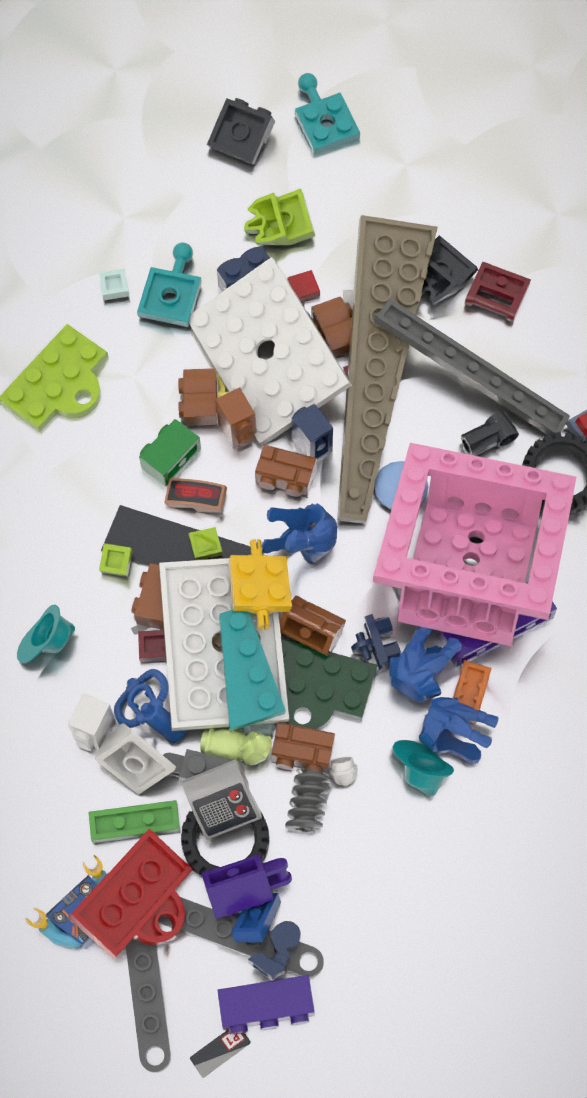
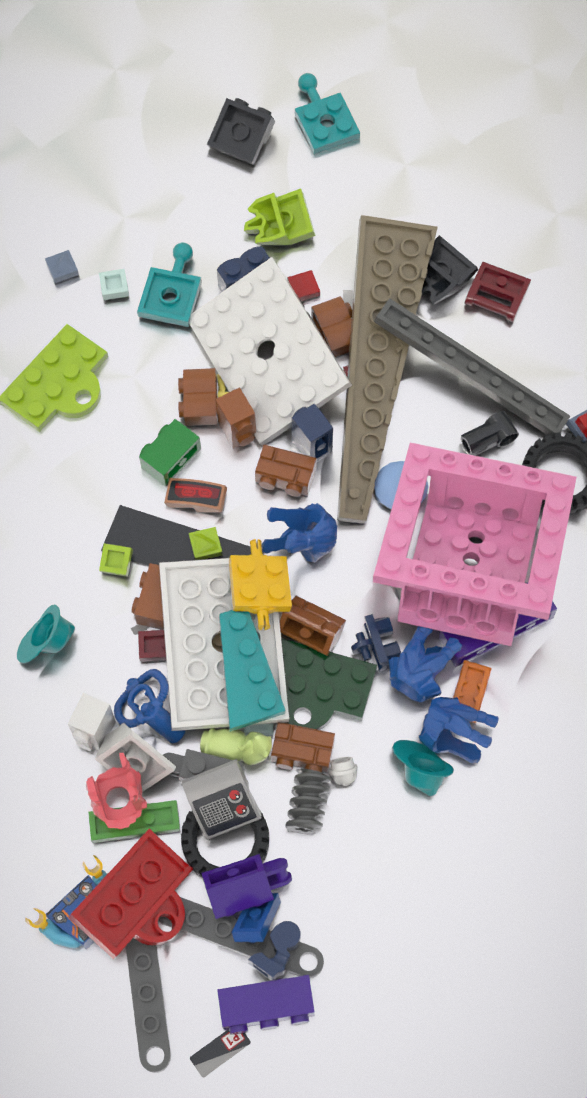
(61, 266): none -> sand blue tile
(114, 778): none -> coral piece

